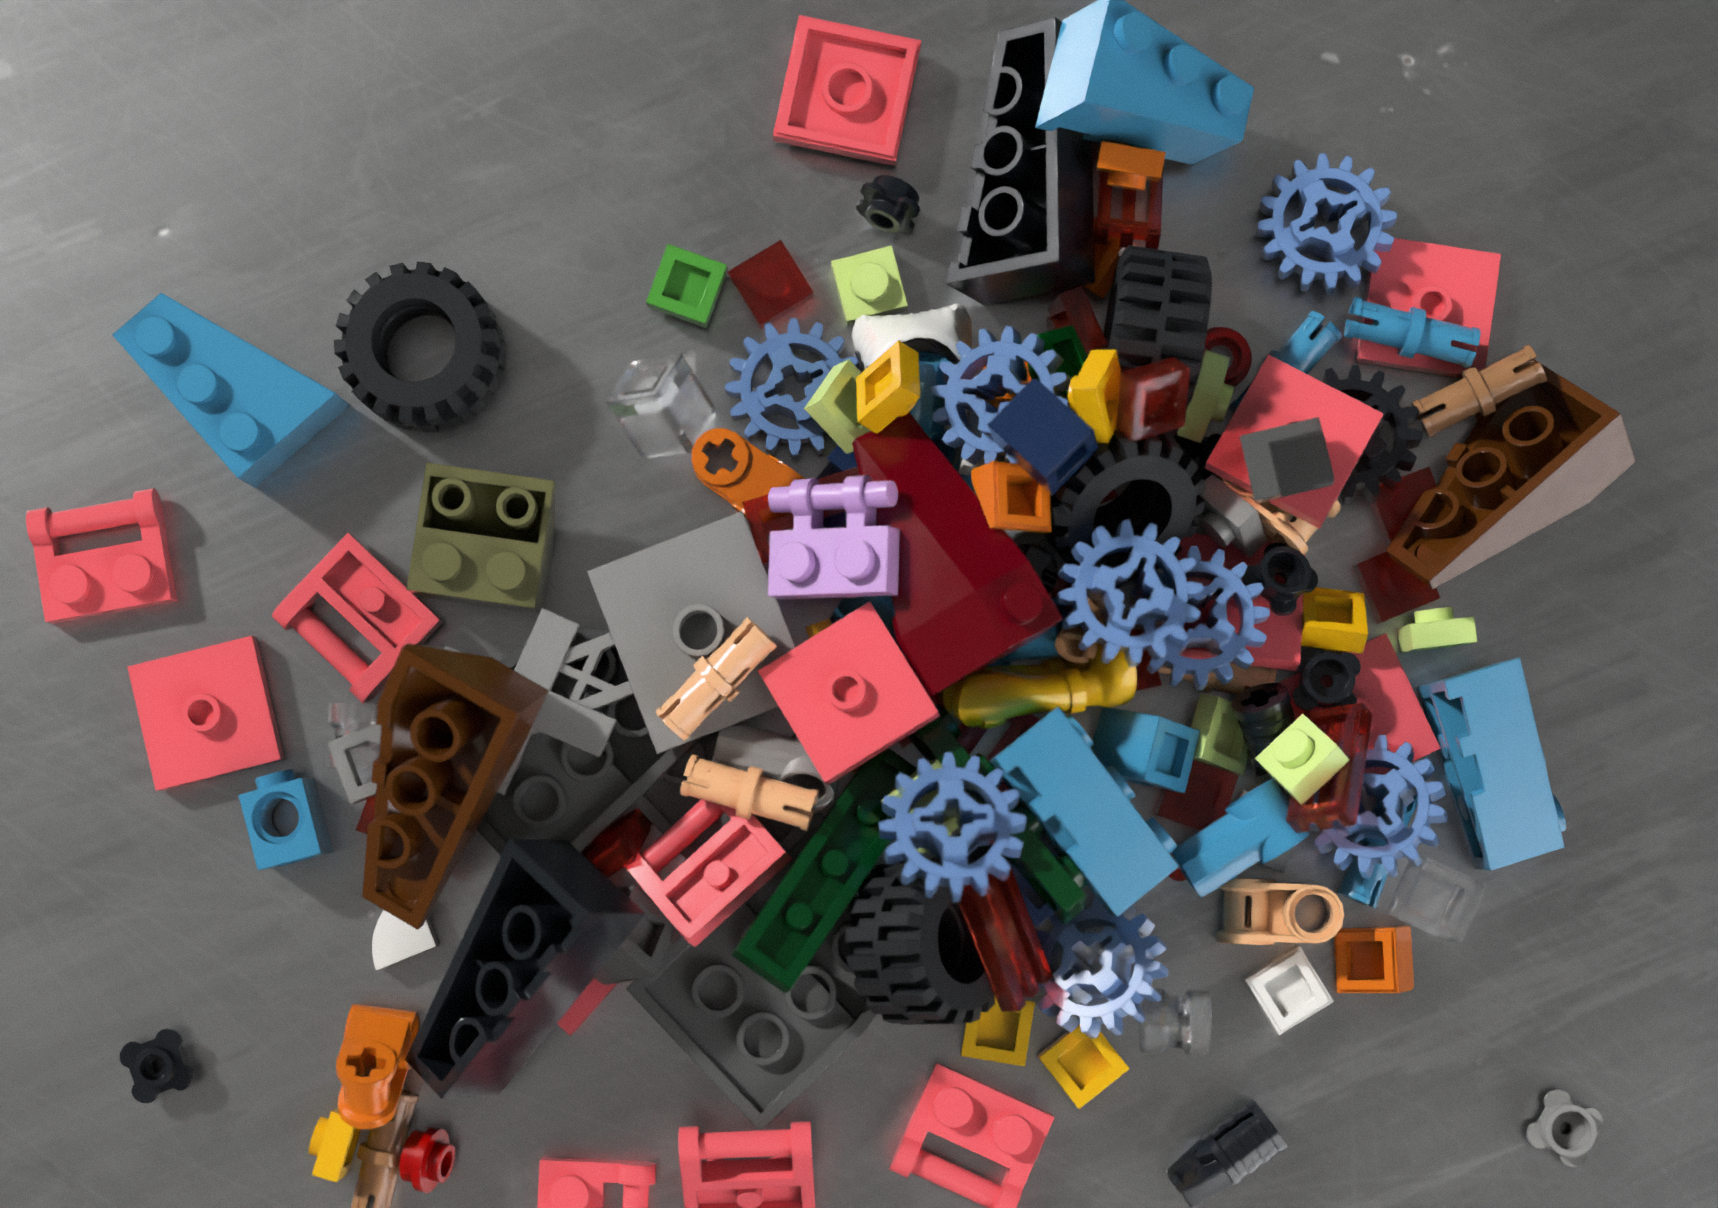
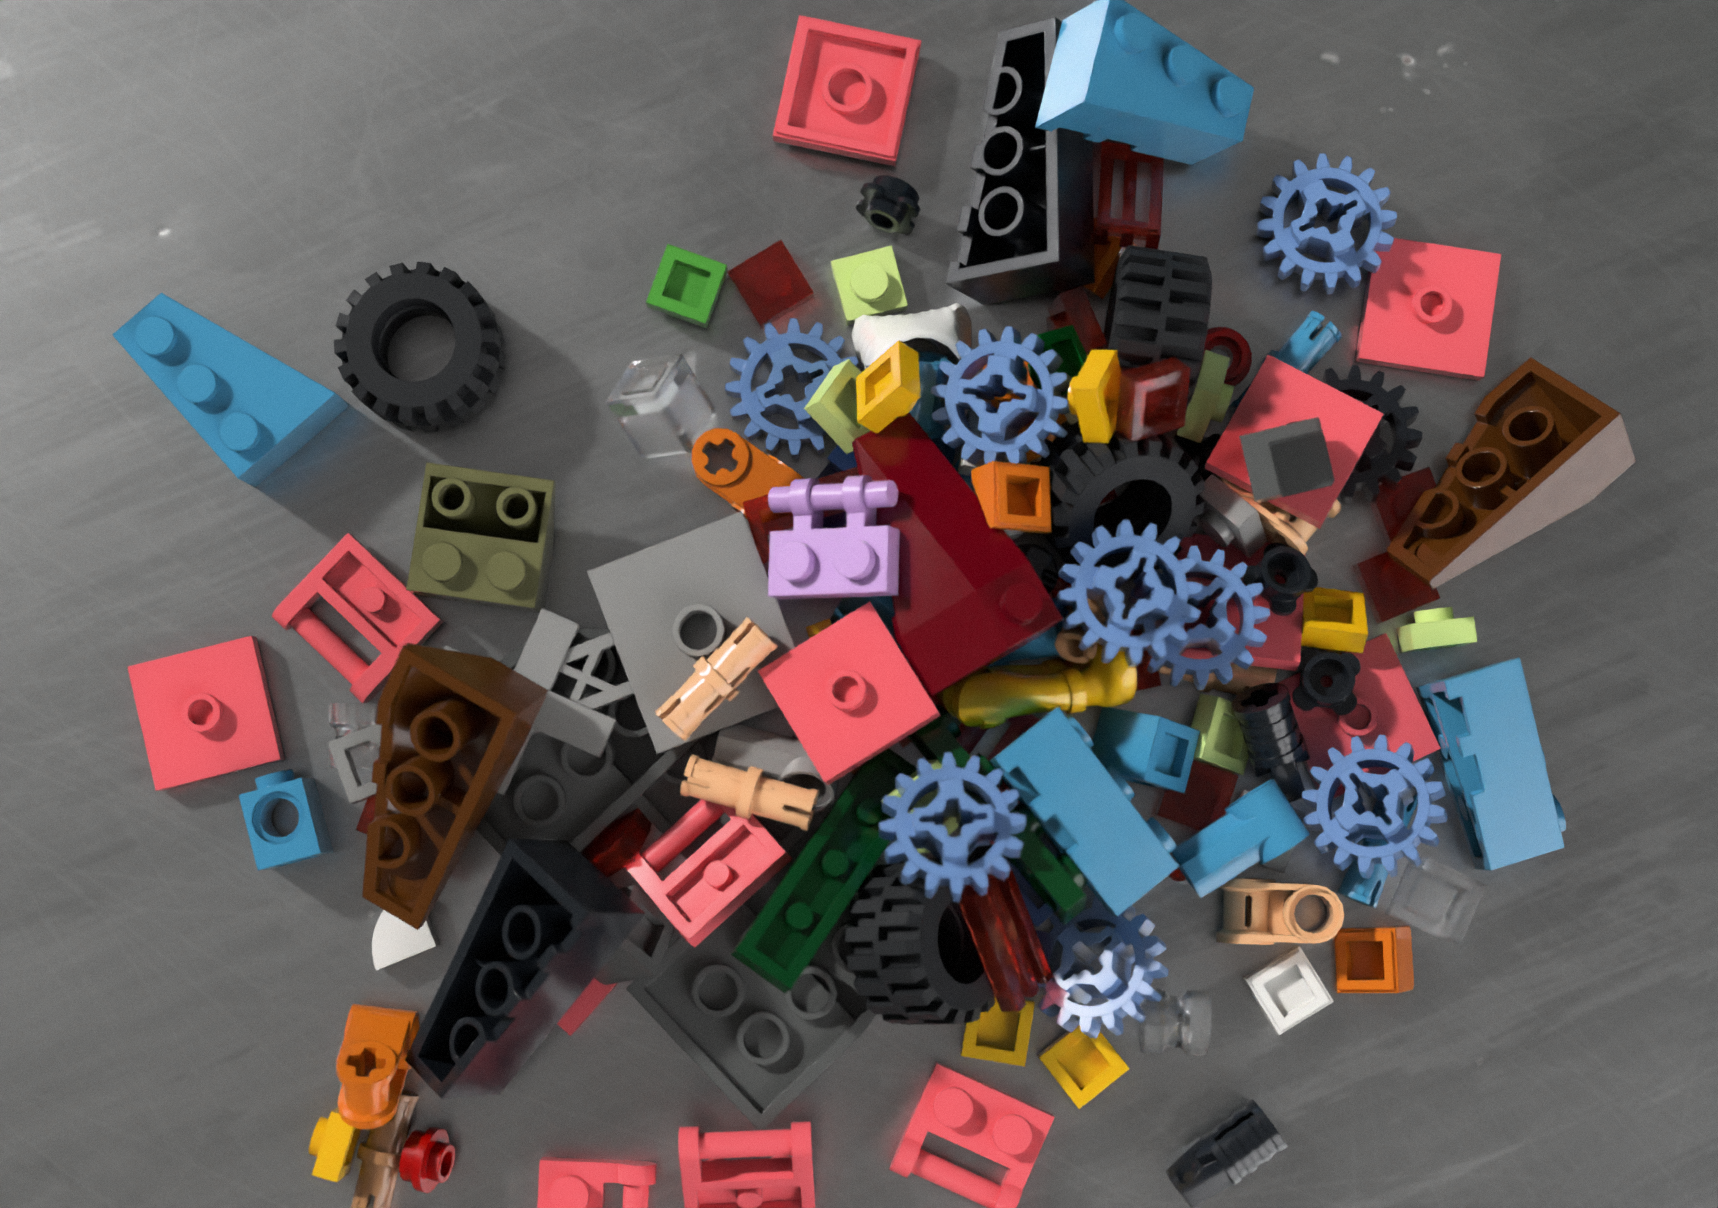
(104, 577): coral plate -> none
(175, 1071): black plate -> none
(1043, 435): dark blue panel -> none
(1129, 165): orange plate -> none
(1302, 759): yellowish green plate -> none
(1340, 794): clear red tile -> none
(1412, 332): dark azure pin -> none
(1479, 391): medium nougat pin -> none
(1581, 1137): light grey plate -> none

